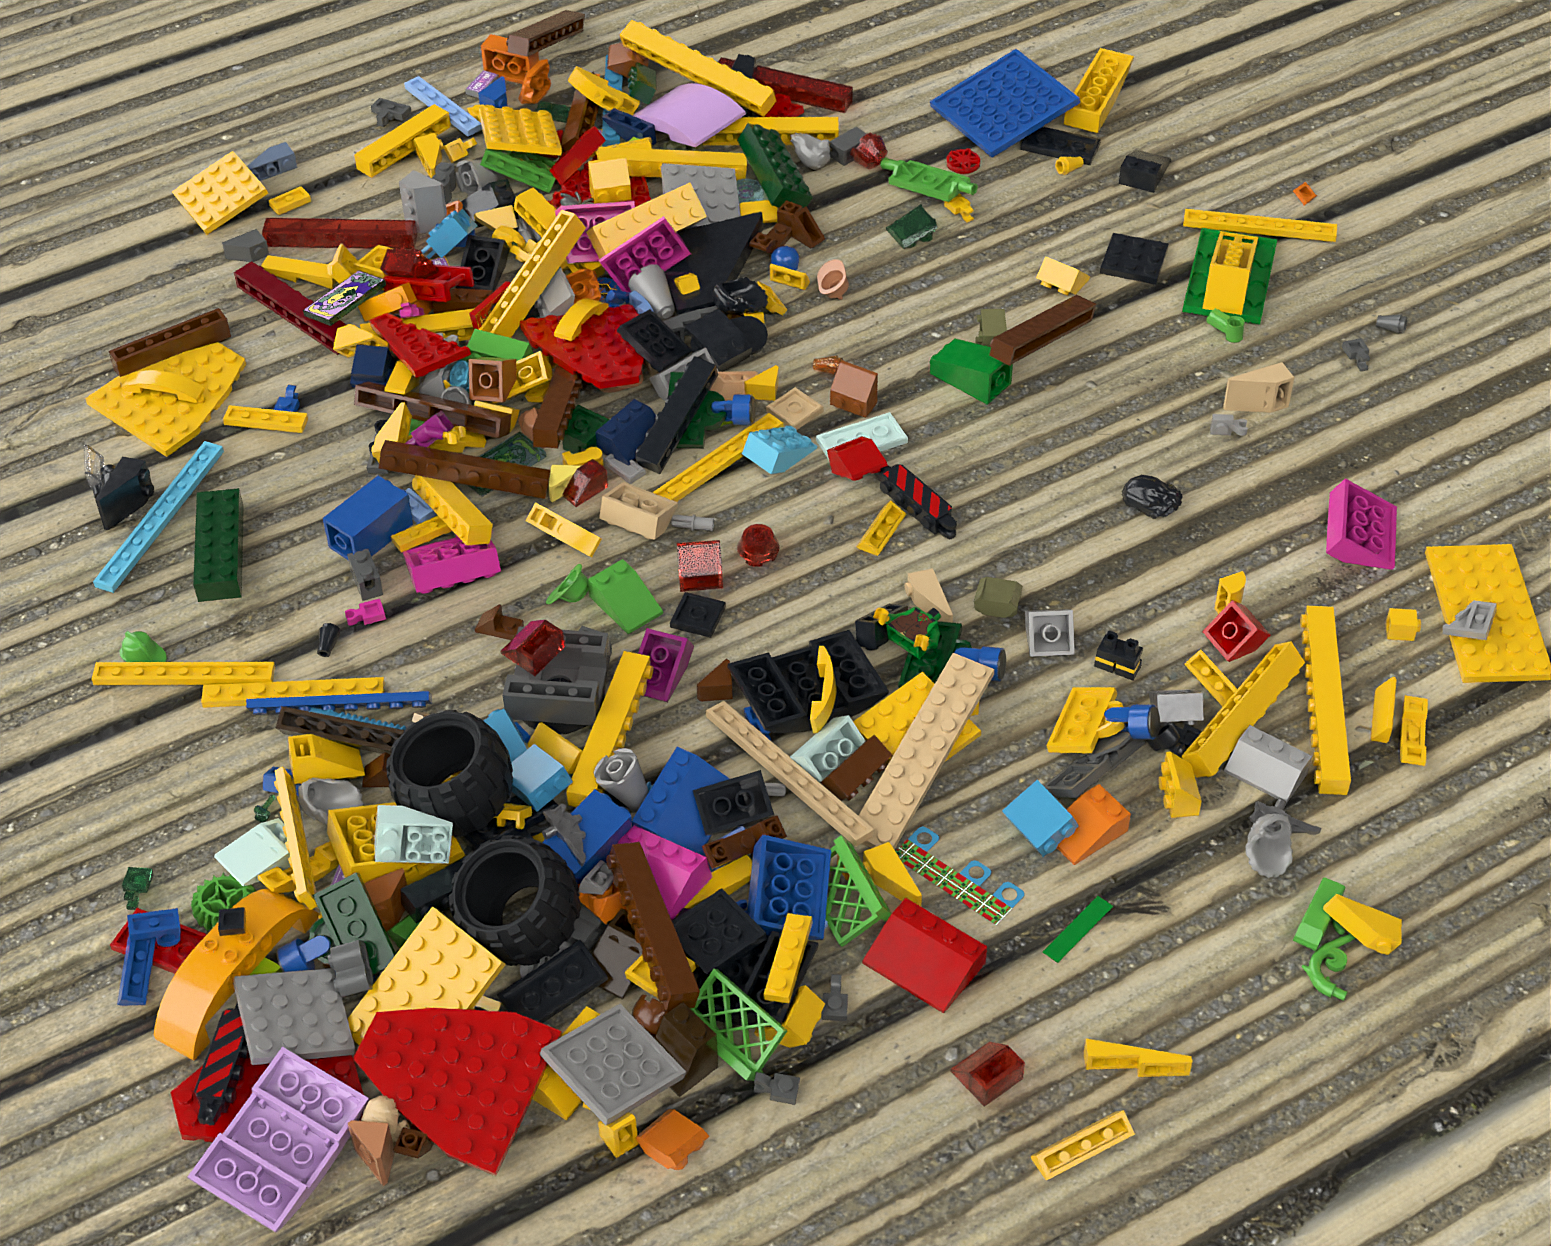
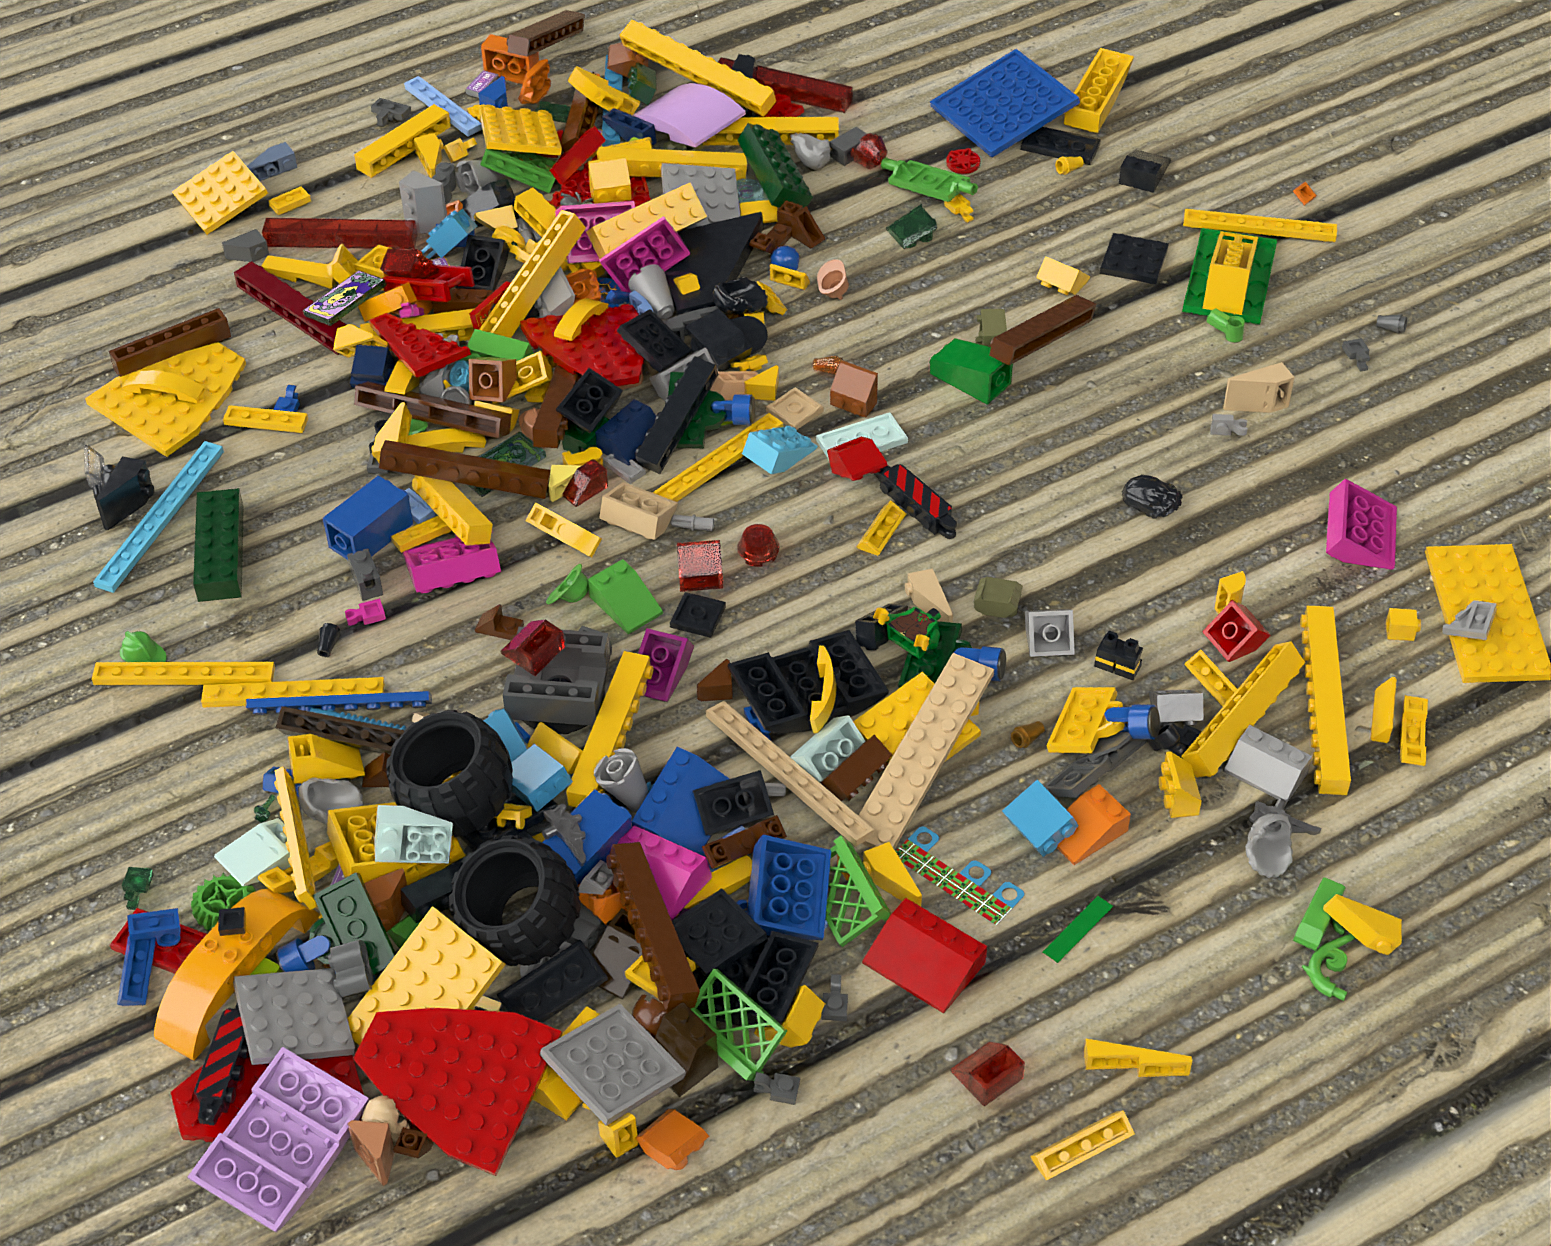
(436, 428): magenta torso -> none
(590, 400): none -> black slope
(753, 363): none -> yellow plate
(788, 958): yellow plate -> none
(1024, 735): none -> pearl gold cone

